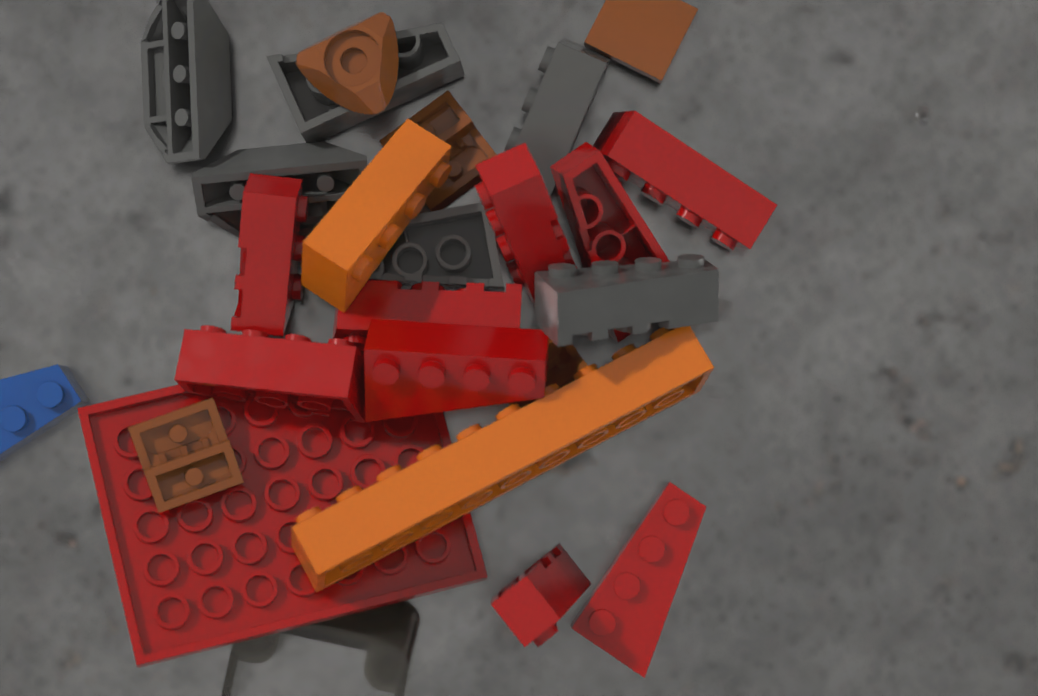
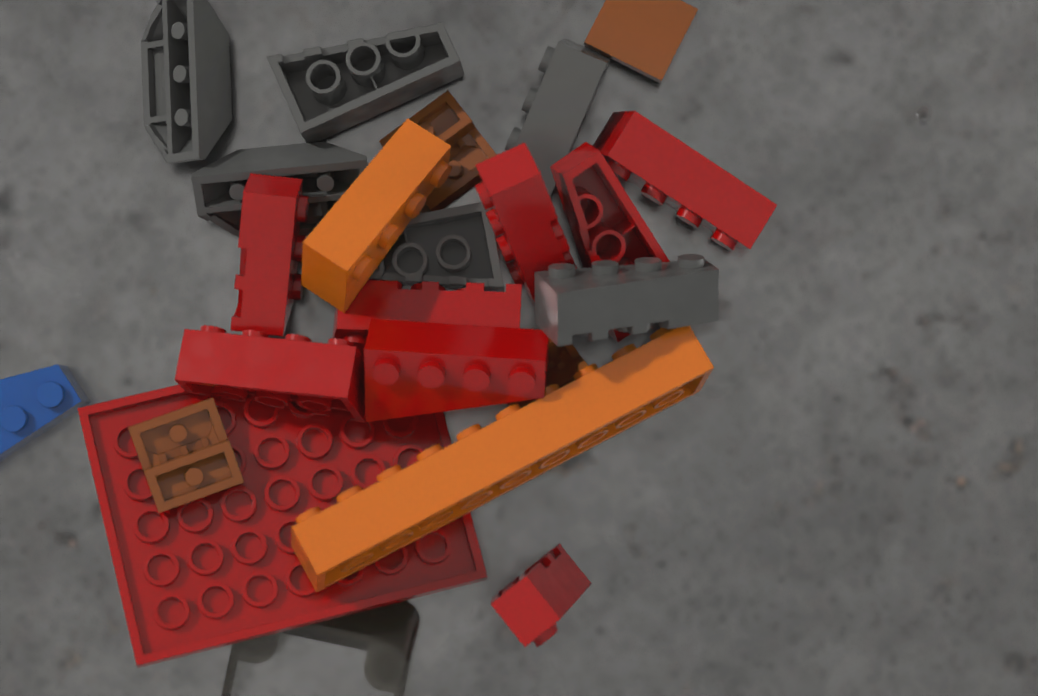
(355, 64): dark orange hat -> none
(640, 584): red wedge -> none

